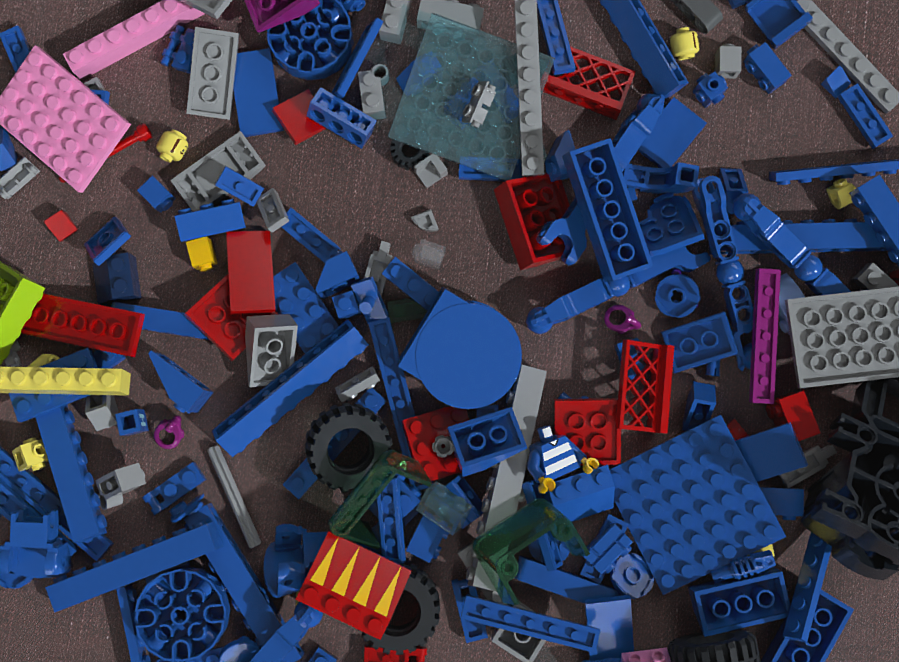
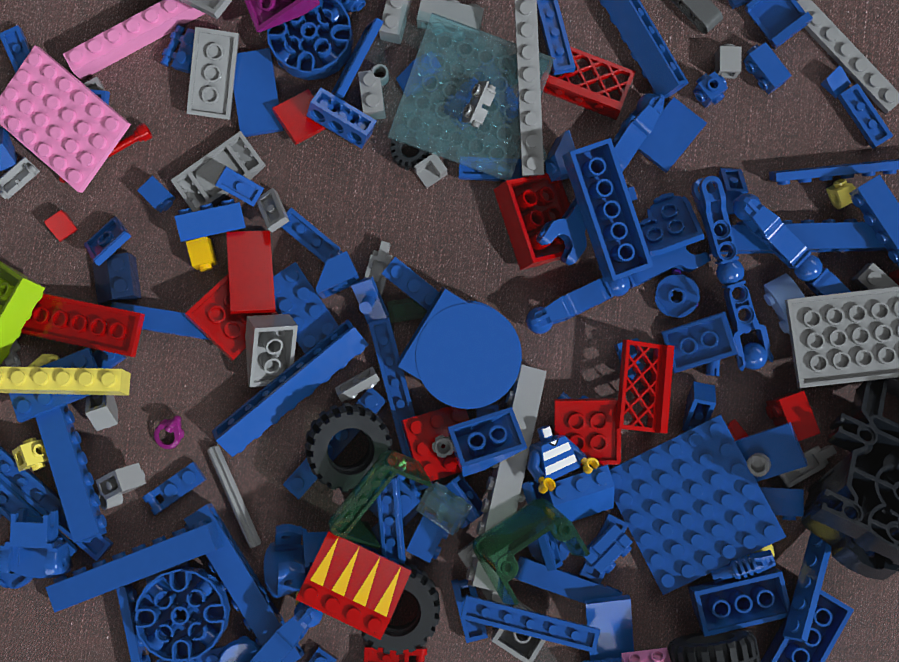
(131, 422): blue brick -> none
(172, 146): light yellow head -> none
(180, 386): blue slope -> none
(182, 509): blue plate -> none
(346, 305): blue brick -> none
(425, 221): light grey tile -> none
(429, 254): clear brick -> none
(629, 324): magenta piece -> none
(632, 576): blue tile -> none
(674, 179): blue arch -> none
(684, 43): light yellow head -> none
(759, 464): none -> light grey tile
(764, 336): magenta plate -> none

